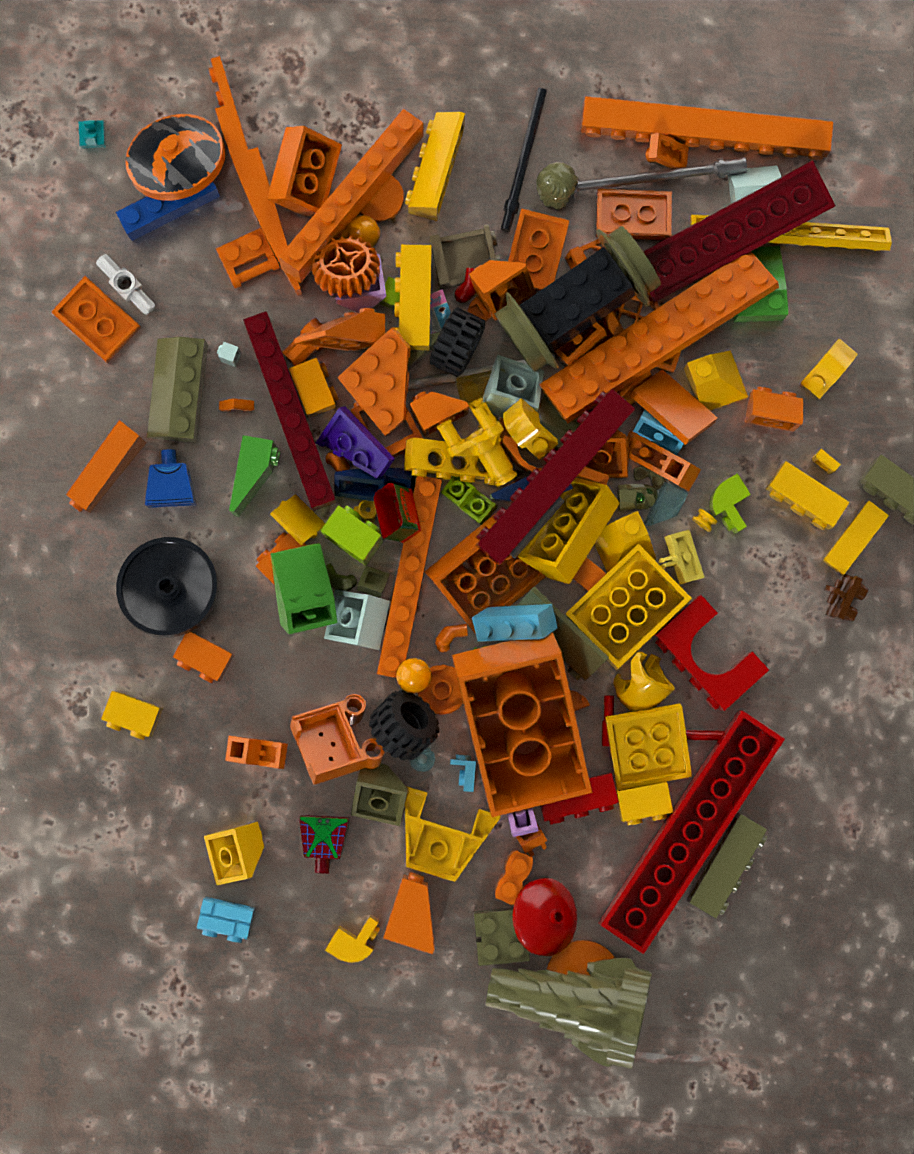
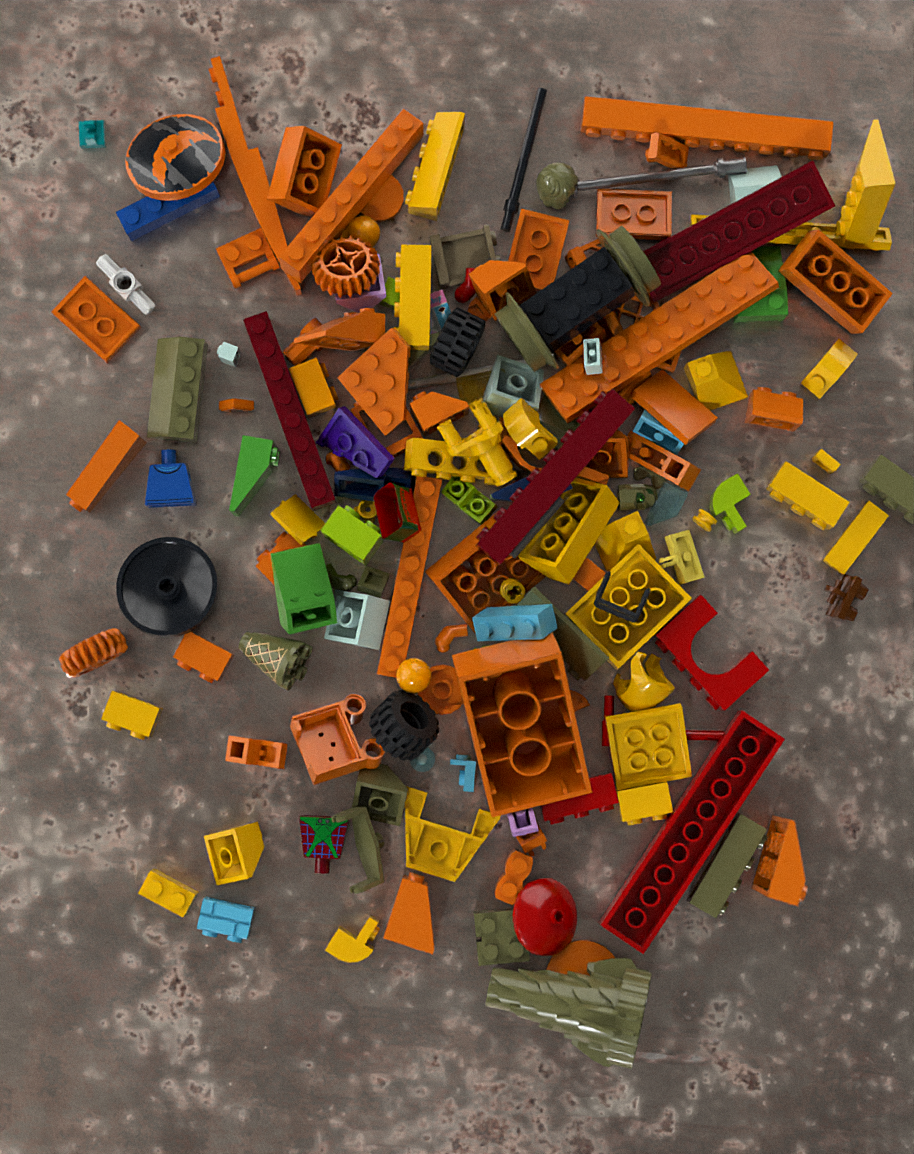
(93, 653): none -> orange gear
(168, 892): none -> yellow piece
(277, 657): none -> olive cone
(367, 846): none -> olive piece
(508, 585): none -> yellow bush
(592, 356): none -> light aqua piece
(618, 610): none -> black piece
(780, 864): none -> orange slope
(835, 282): none -> orange brick
(868, 191): none -> yellow slope

